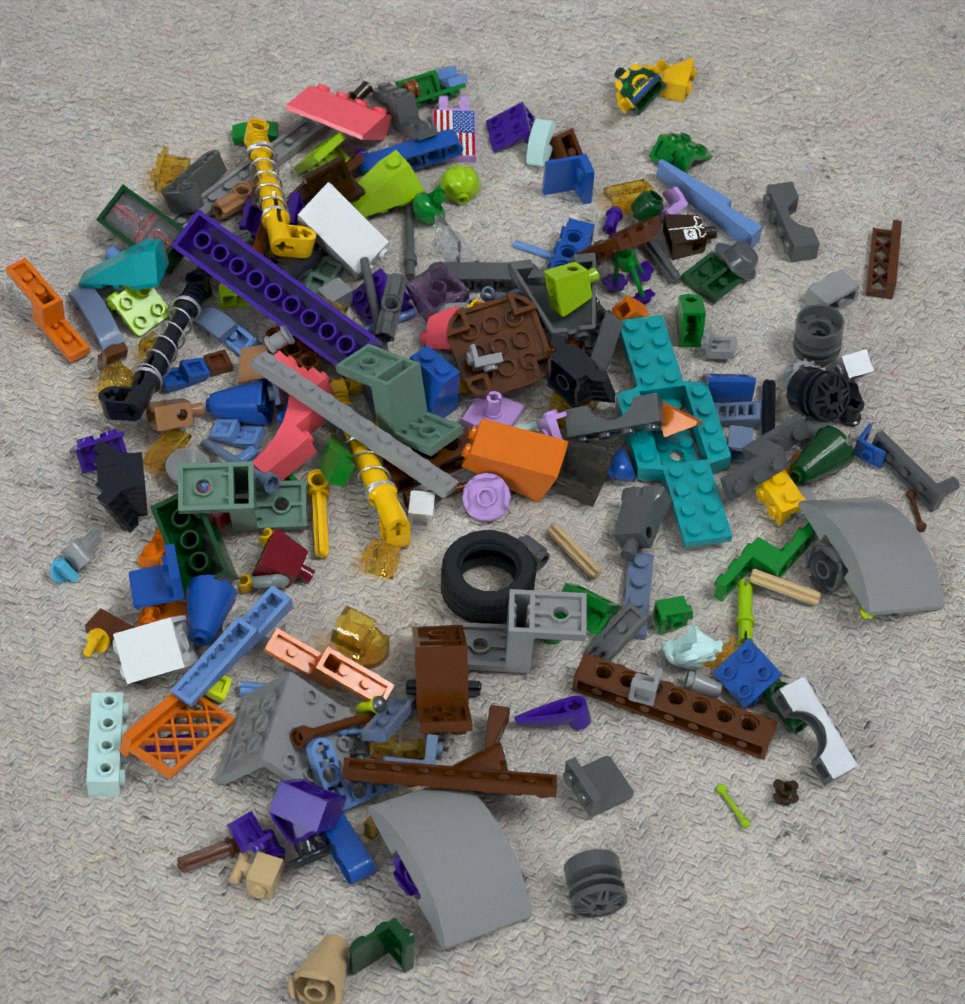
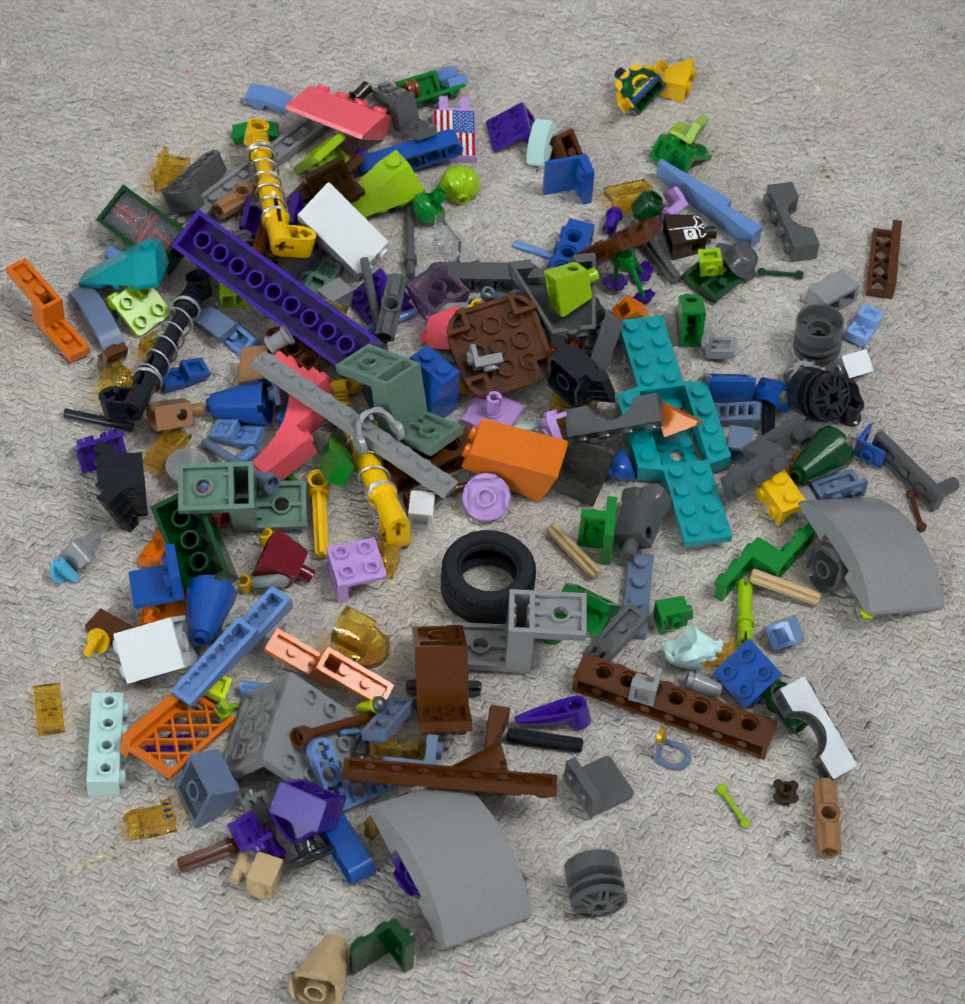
(49, 709): none -> clear yellow slope
(99, 420): none -> black bar
(150, 821): none -> clear yellow leg
(206, 786): none -> sand blue slope
(218, 363): reddish brown tile -> none
(225, 709): none -> lime hand
(257, 803): none -> dark grey bracket
(267, 96): none -> medium blue slope
(354, 565): none -> lavender bracket
(395, 426): none -> light grey piece
(538, 551): dark grey brick -> none
(545, 740): none -> black axle
(598, 529): none -> green bracket
(660, 739): none -> sand blue piece
(689, 133): none -> lime panel
(710, 261): none -> lime bracket
(769, 390): none -> blue bracket
(784, 632): none -> medium blue panel
(798, 274): none -> dark green hinge
(827, 829): none -> medium nougat piece
(839, 486): none -> sand blue bracket
(864, 325): none -> light blue slope

